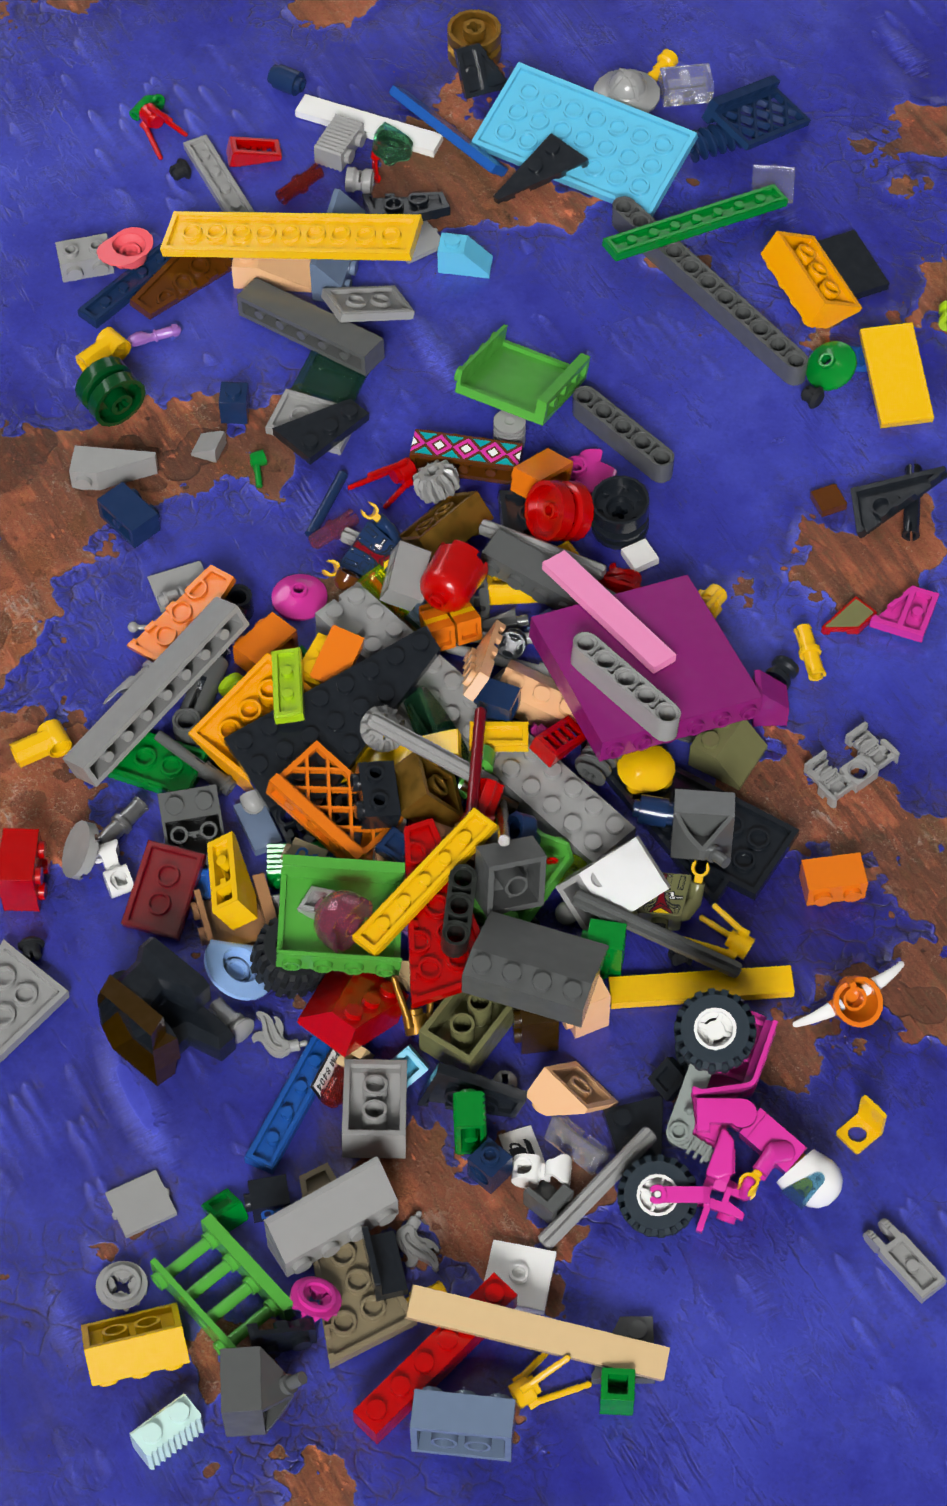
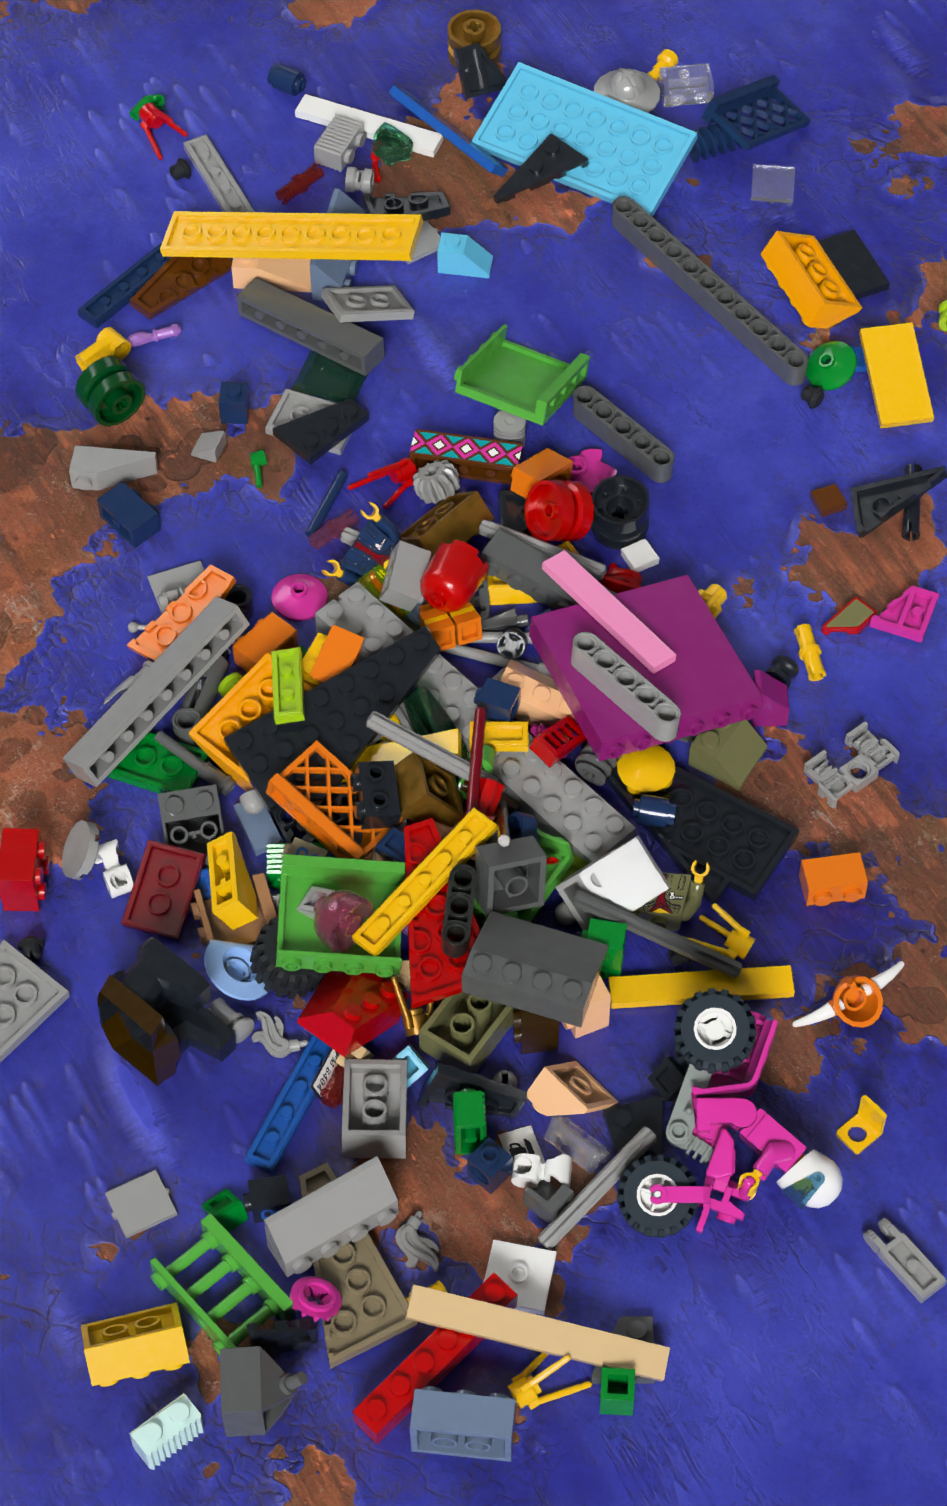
(48, 740): yellow piece -> none
(79, 258): light grey brick -> none
(122, 822): flat silver pin -> none
(124, 1272): light grey gear -> none
(126, 248): coral piece -> none
(243, 151): red slope -> none
(345, 579): reddish brown hinge -> none
(374, 739): light grey gear -> none
(384, 1264): black panel -> none
(480, 661): light nougat wing -> none
(694, 222): green tile -> none
(703, 826): dark grey piece -> none

